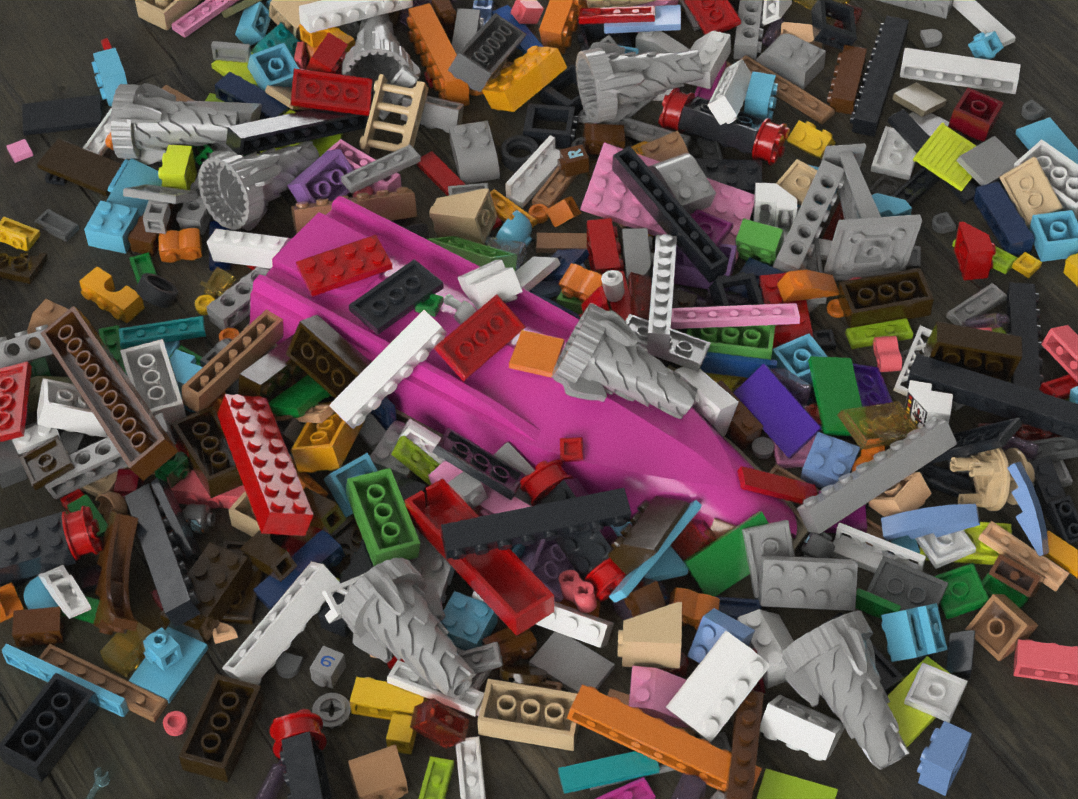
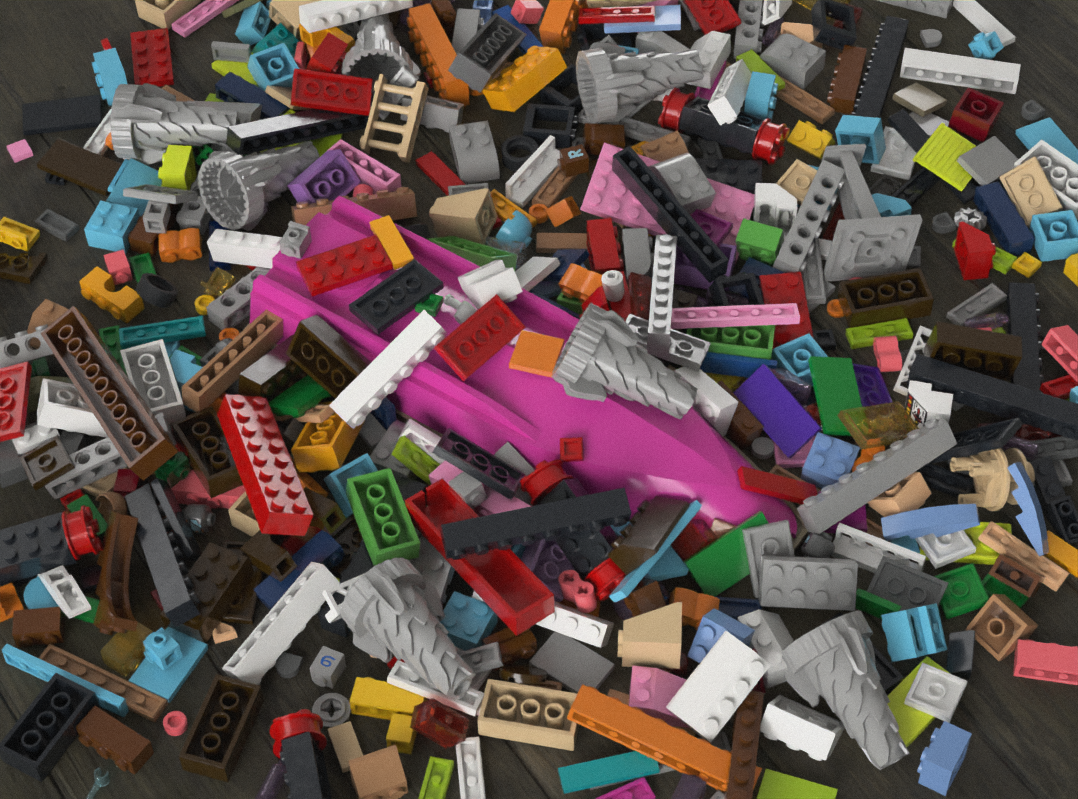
(114, 740): none -> reddish brown brick
(118, 267): none -> coral brick
(152, 57): none -> red plate
(295, 240): none -> light grey brick
(345, 744): none -> tan tile
(380, 169): light grey tile -> none
(391, 241): none -> light orange tile
(756, 64): none -> lime tile
(806, 285): orange slope -> none
(863, 131): none -> medium azure brick
(978, 219): none -> light grey gear

